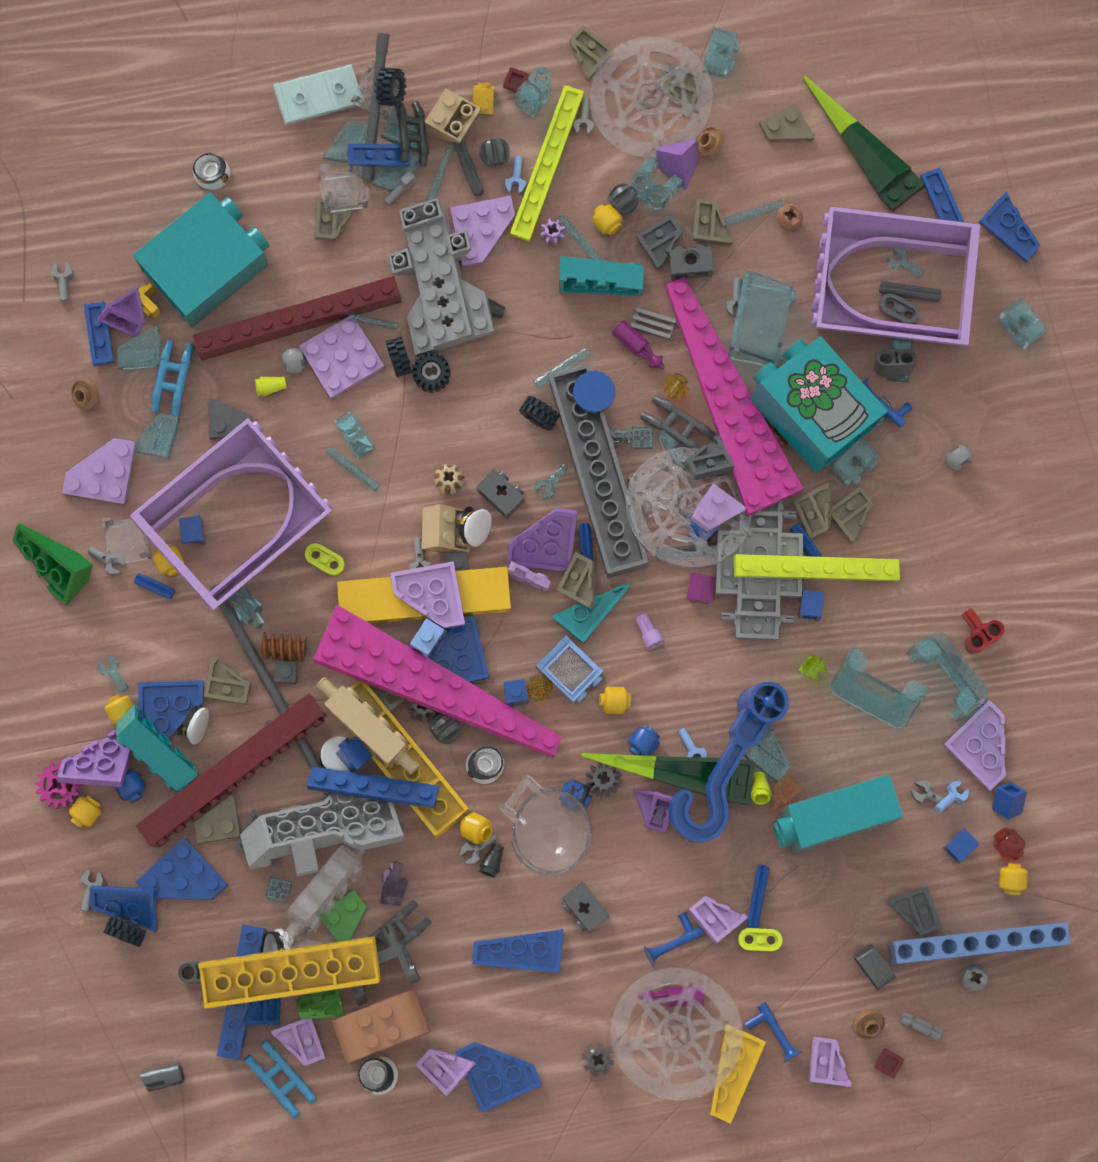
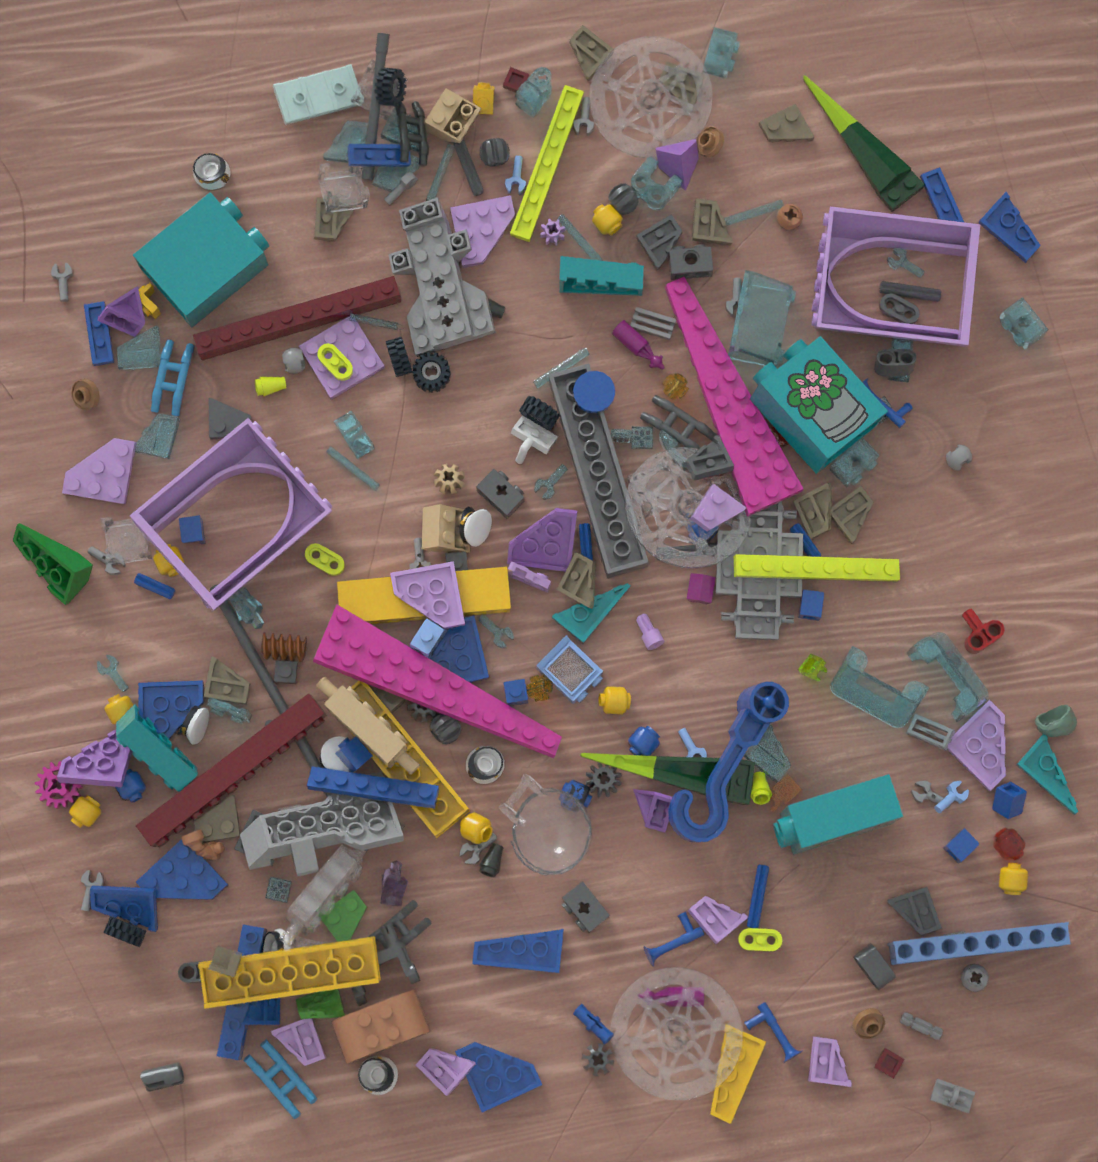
(208, 850): none -> nougat arm
(225, 961): none -> dark tan panel
(237, 715): none -> clear light blue wing
(336, 362): none -> neon yellow plate
(498, 632): none -> clear light blue bar
(532, 435): none -> white plate
(593, 1024): none -> blue pin
(947, 739): none -> light grey tile
(952, 1095): none -> light grey hips
(1043, 768): none -> teal wing
(1057, 722): none -> sand green hair

